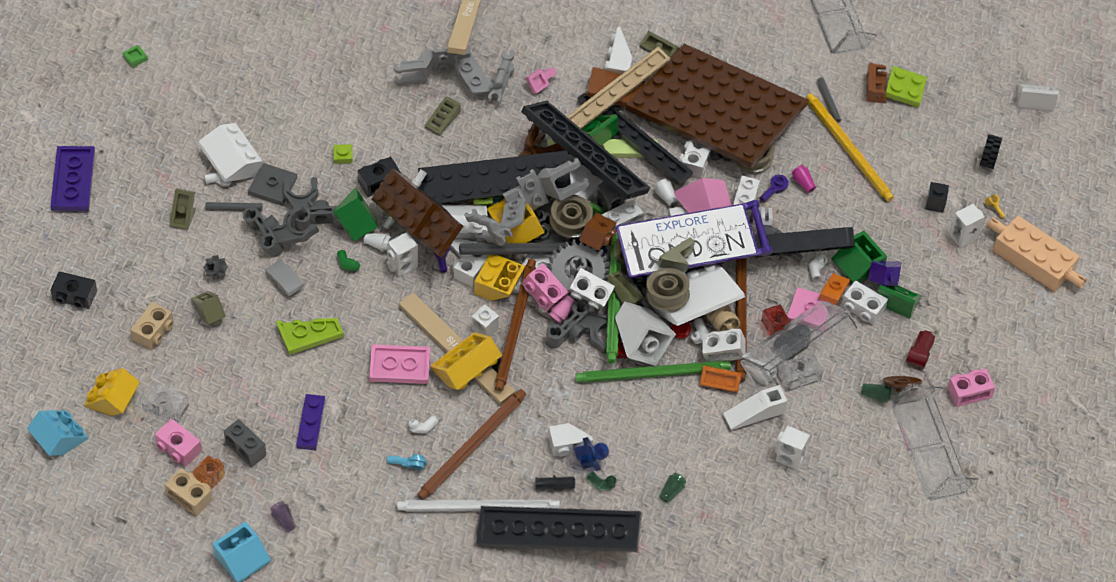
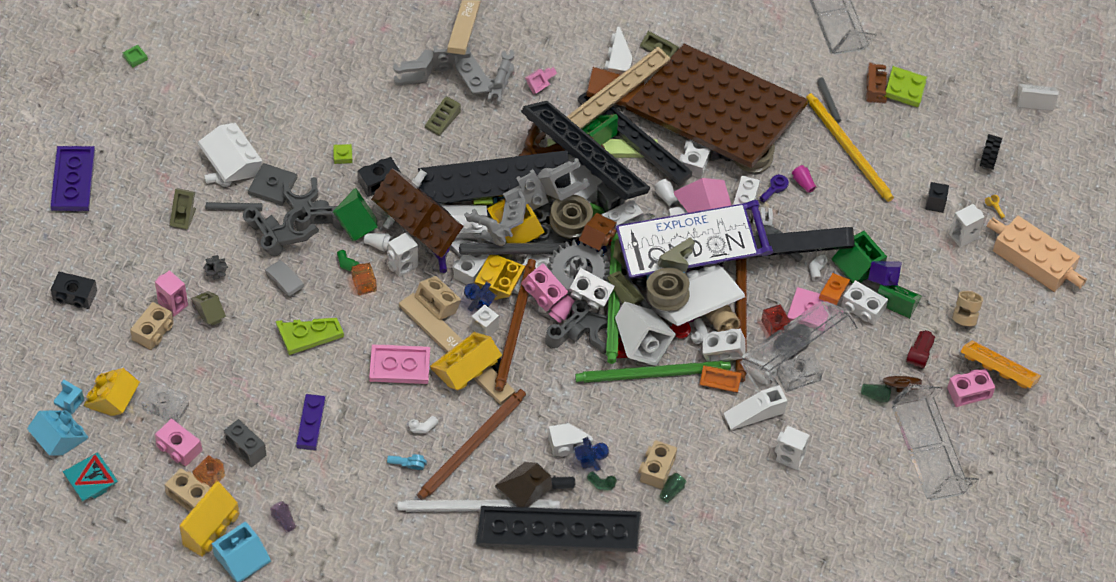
(69, 398): none -> medium azure panel
(90, 477): none -> teal piece
(171, 293): none -> bright pink brick
(209, 519): none -> yellow slope
(364, 279): none -> clear orange brick
(437, 297): none -> tan brick
(479, 297): none -> clear blue hips
(525, 484): none -> dark brown slope
(661, 465): none -> tan brick
(967, 308): none -> tan wheel
(1007, 368): none -> light orange plate

